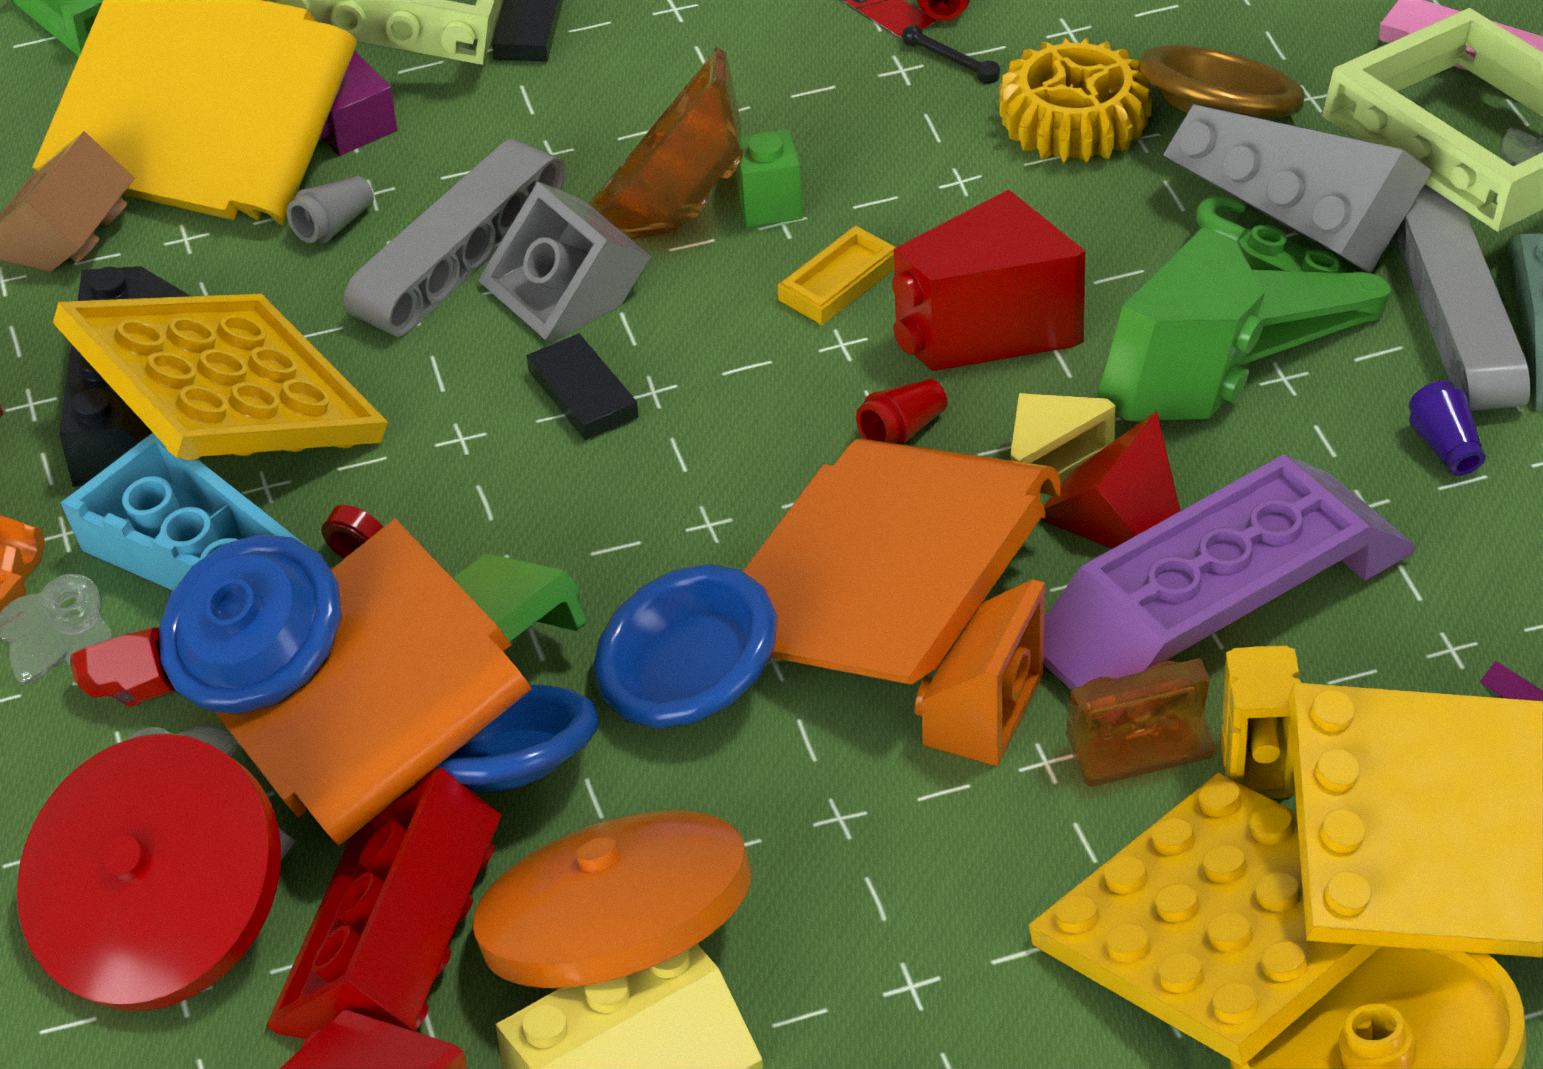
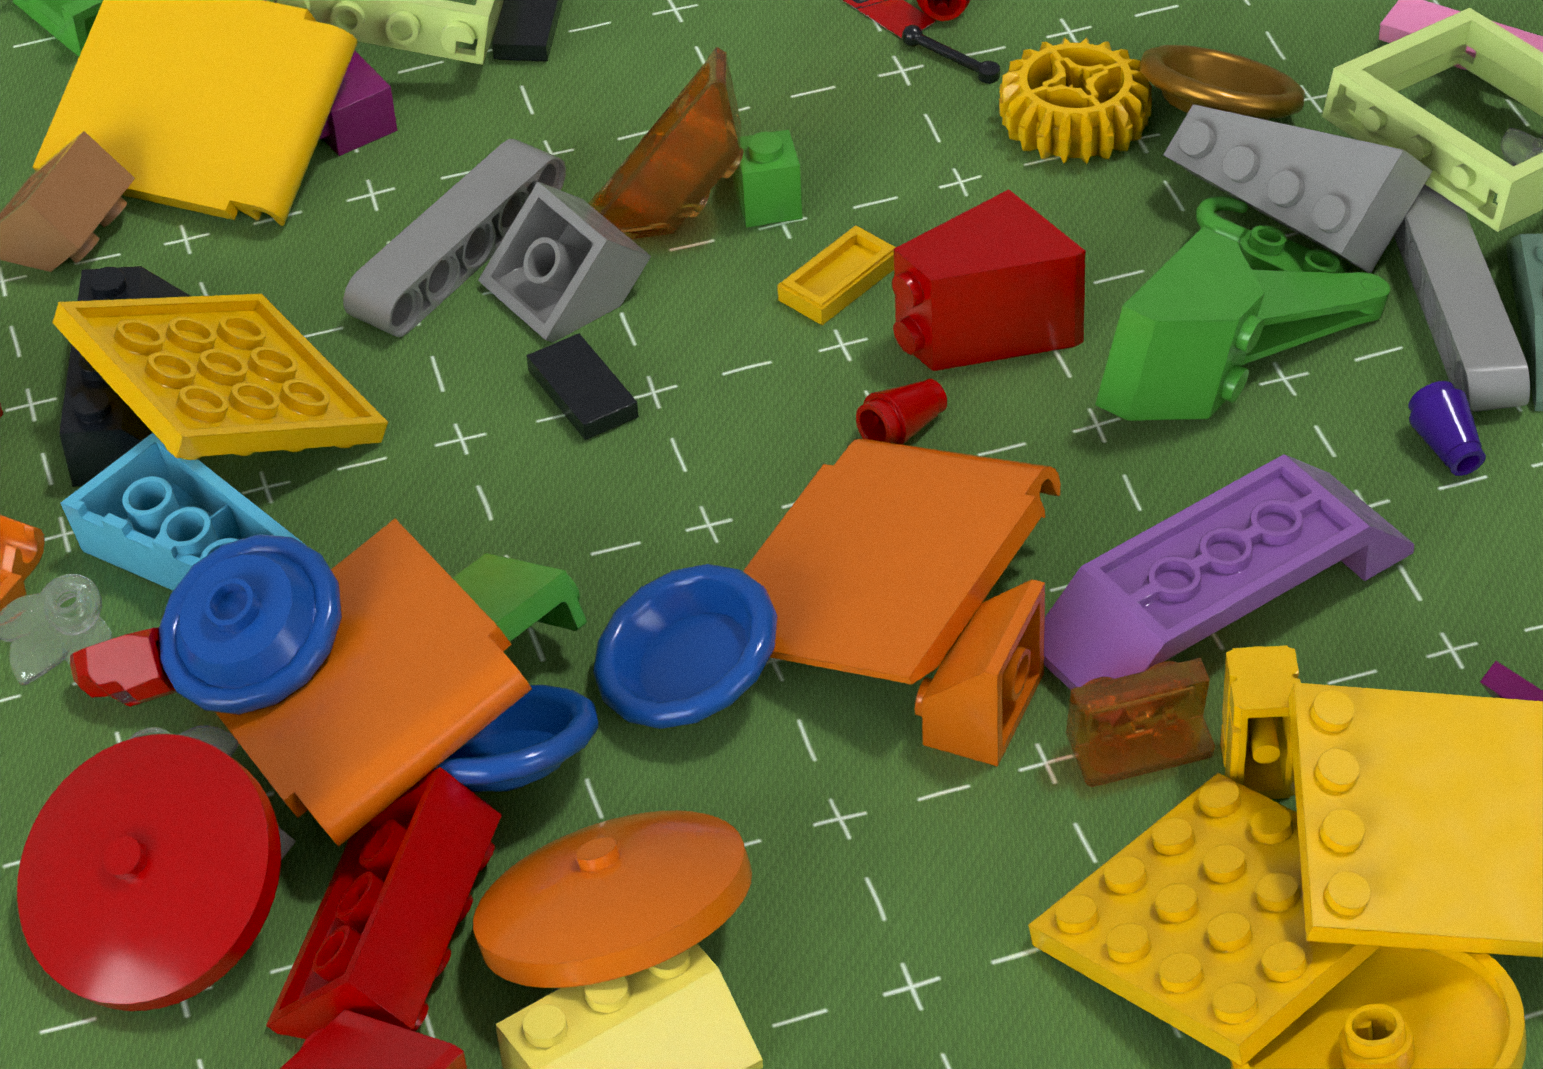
(327, 208): light grey cone -> none
(348, 529): red tile -> none
(1061, 430): light yellow slope -> none
(1118, 489): red slope -> none

